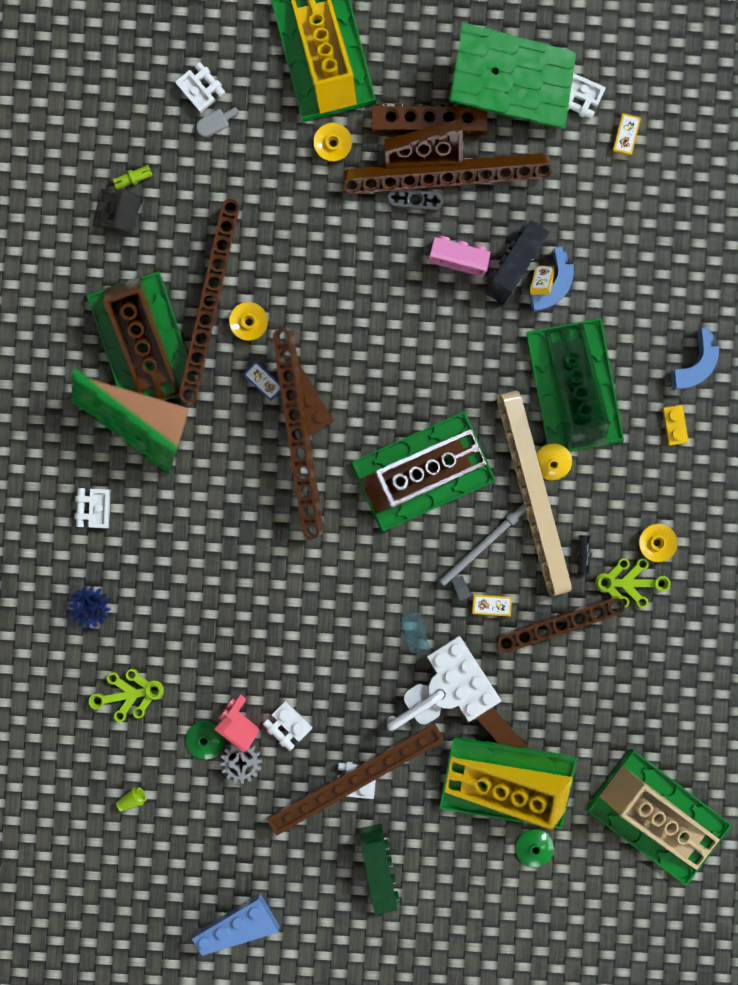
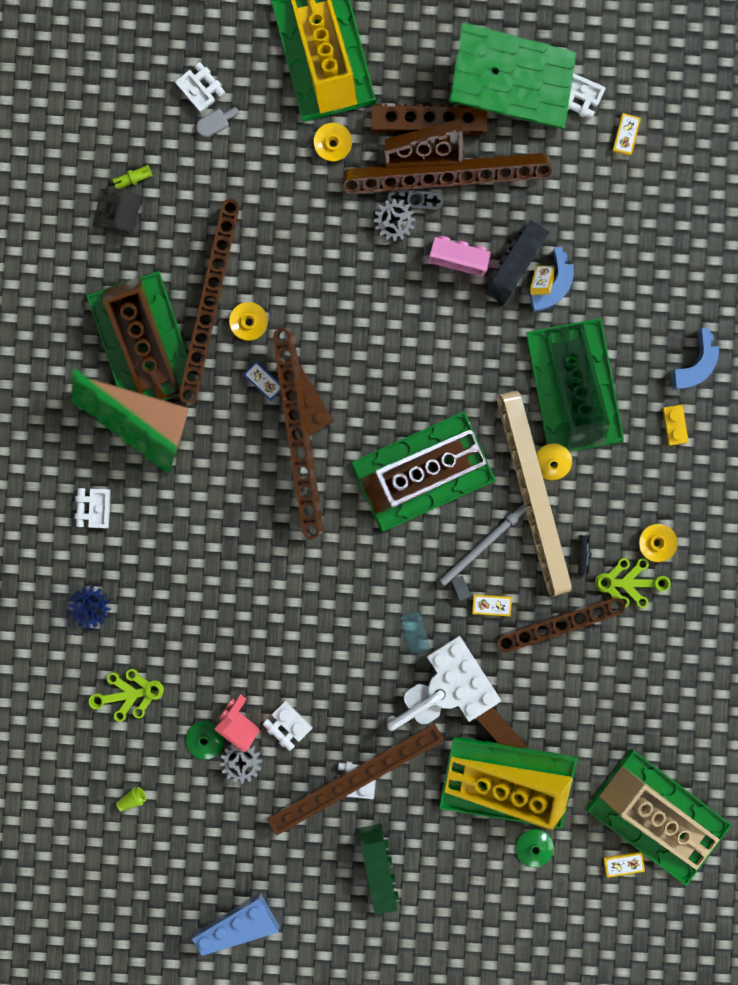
(399, 232): none -> light grey gear
(623, 864): none -> tile

